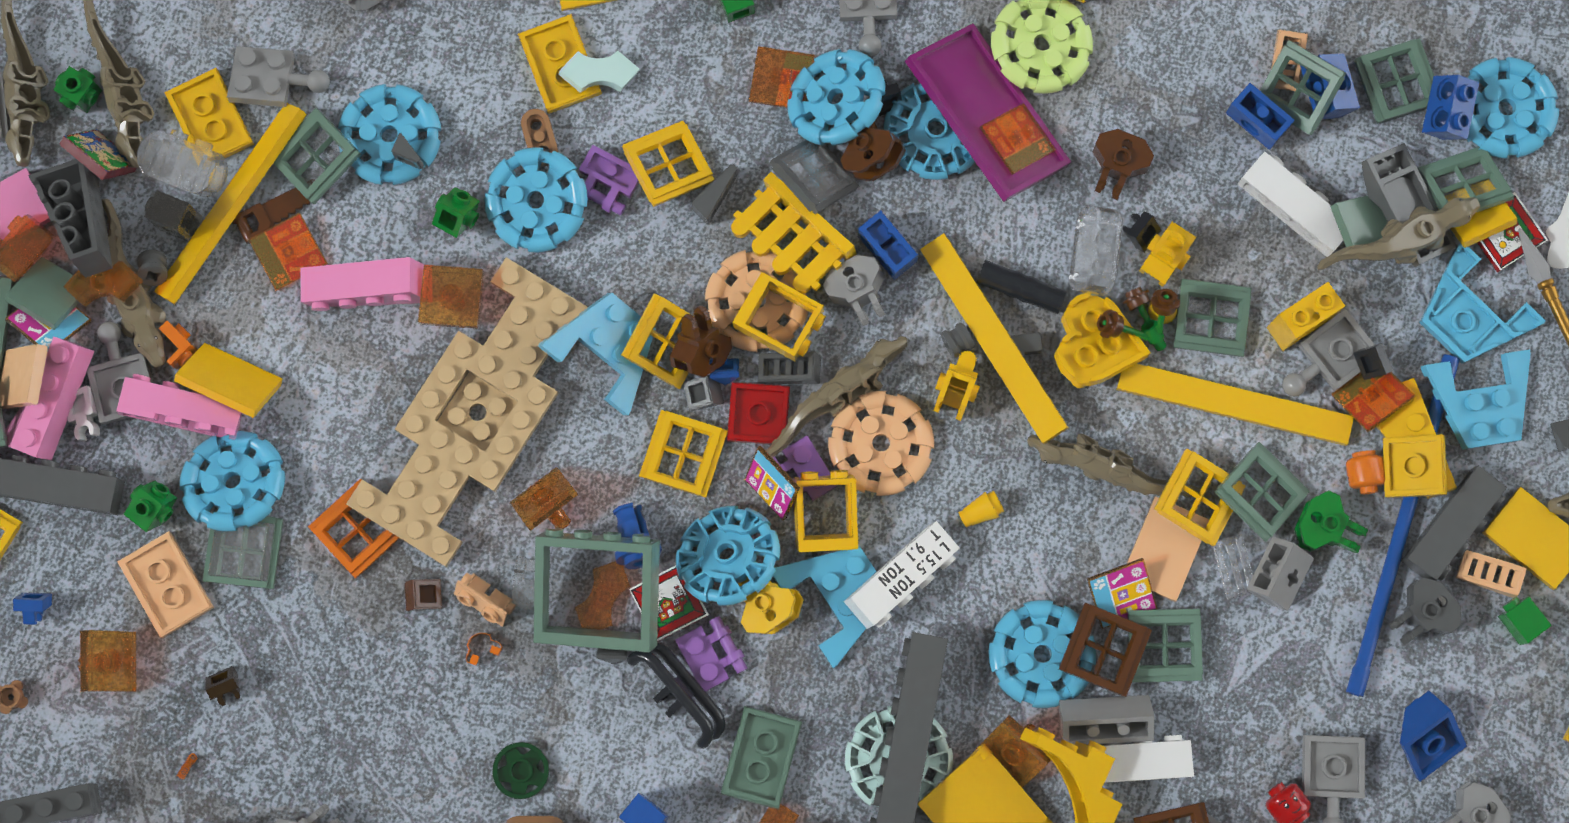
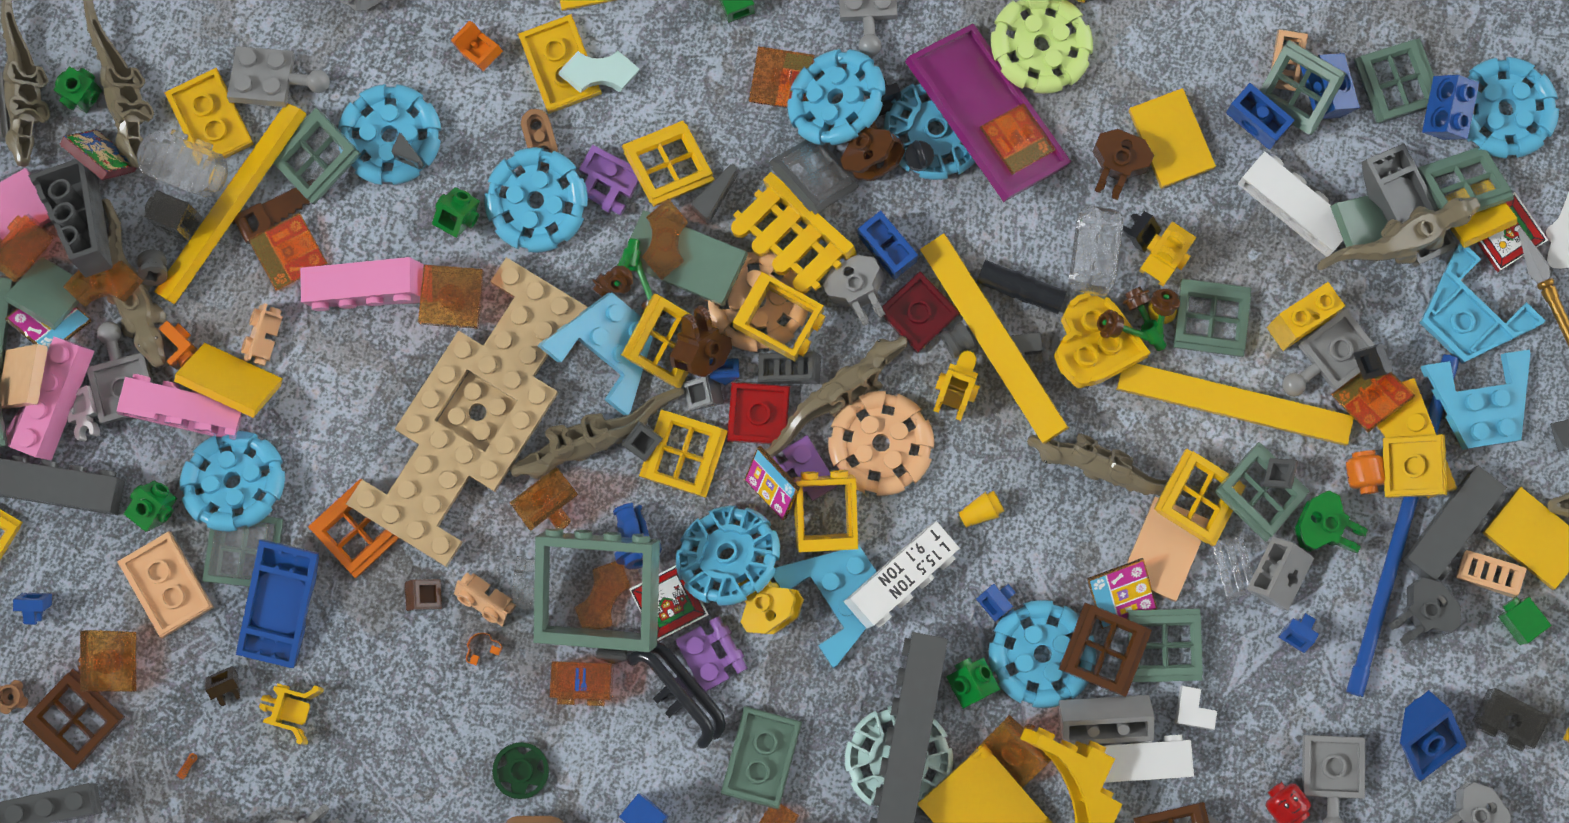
(54, 739): none -> reddish brown piece
(263, 323): none -> light nougat hinge
(277, 603): none -> blue slope
(289, 709): none -> yellow piece
(476, 46): none -> orange bracket
(581, 682): none -> clear orange brick
(587, 438): none -> dark tan animal
(620, 276): none -> plant
(642, 441): none -> dark grey slope
(666, 228): none -> clear orange tile
(708, 264): none -> sand green tile
(919, 156): none -> black tile
(919, 312): none -> dark red tile
(972, 681): none -> green brick
(996, 601): none -> blue tile
(1173, 138): none -> yellow tile
(1190, 714): none -> white piece
(1280, 473): none -> dark grey slope
(1300, 633): none -> blue tile
(1528, 720): none -> clear smoke brick

